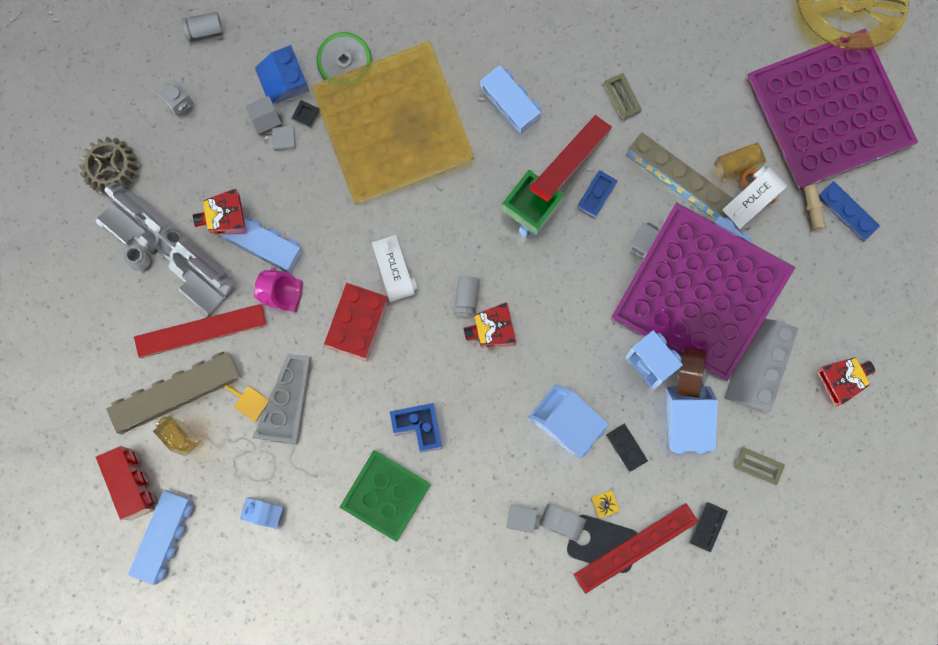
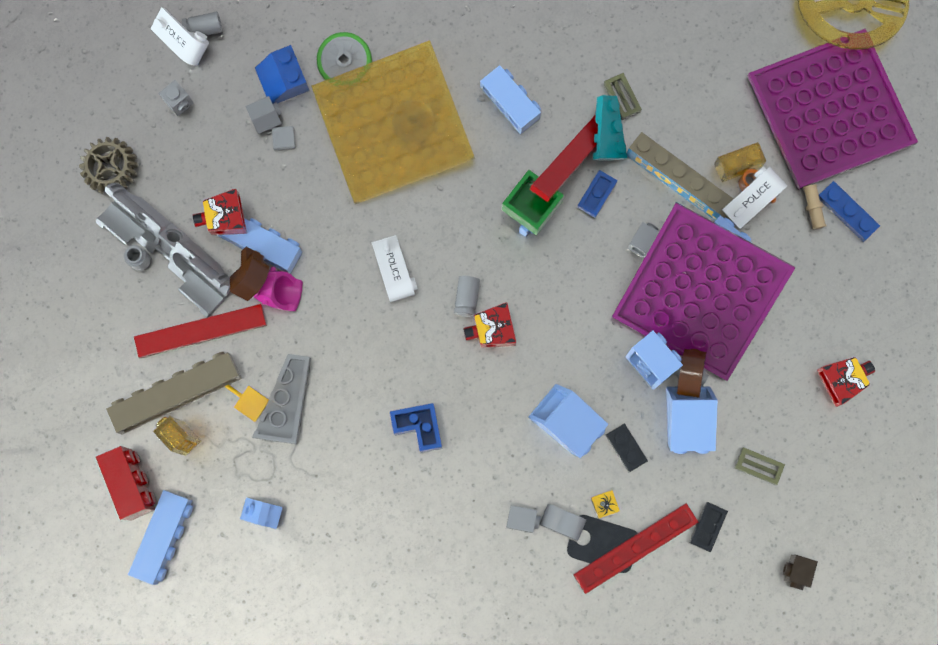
(185, 44): none -> white door
(250, 276): none -> reddish brown brick
(305, 114): black tile -> none
(356, 322): red brick -> none
(385, 495): green plate -> none
(610, 130): none -> teal wing
(762, 366): light grey slope -> none
(799, 571): none -> dark brown brick

